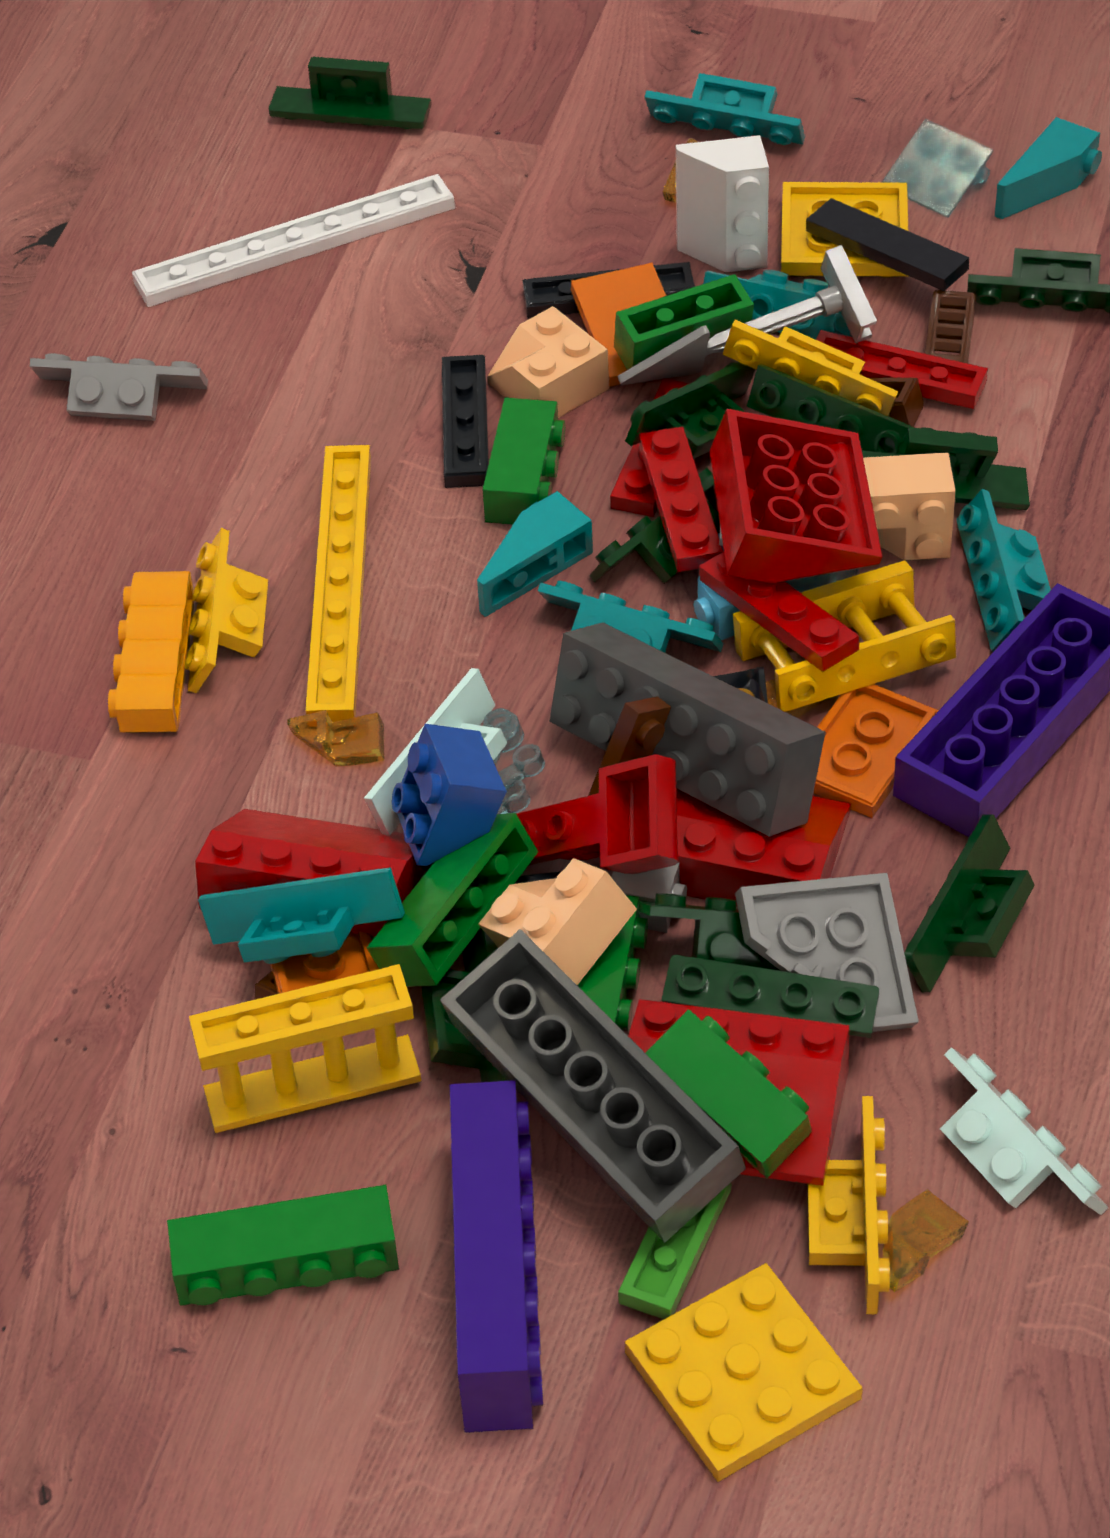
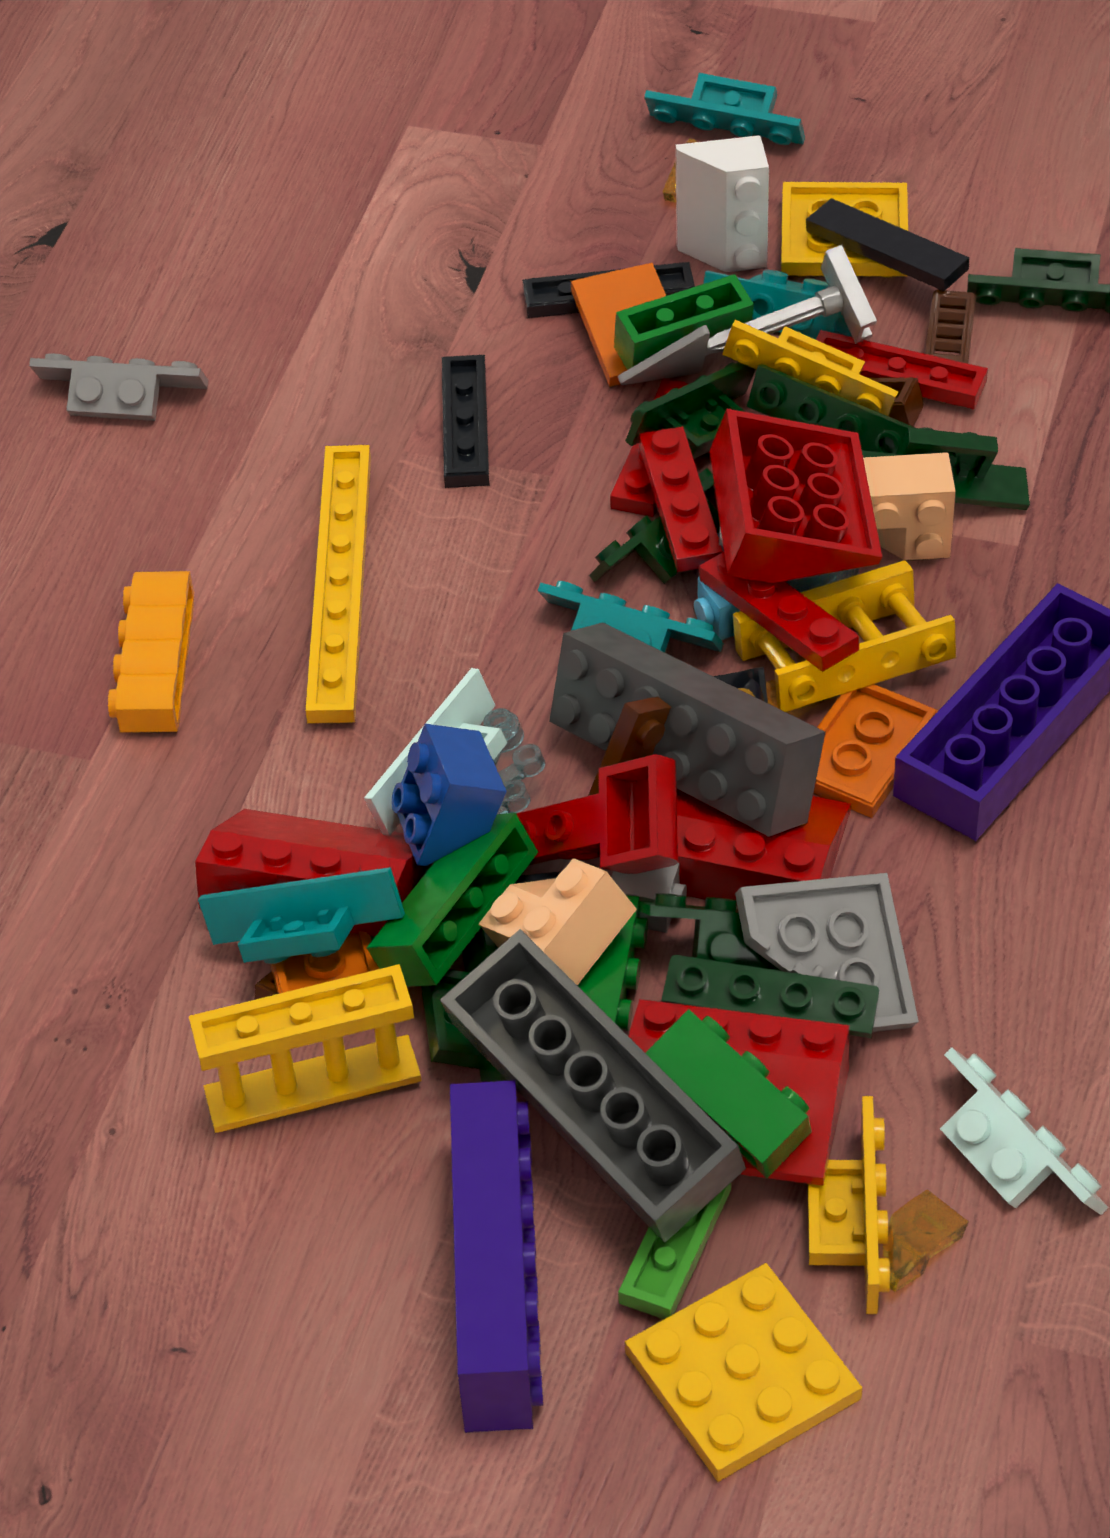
(227, 612): yellow bracket -> none
(282, 1245): green brick -> none
(292, 240): white tile -> none
(344, 741): clear yellow slope -> none
(350, 94): dark green bracket -> none
(522, 458): green brick -> none
(536, 548): teal slope -> none
(551, 362): light nougat slope -> none
(940, 167): clear light blue hinge -> none
(971, 907): dark green bracket -> none
(1003, 568): teal bracket -> none
(1049, 167): teal slope -> none

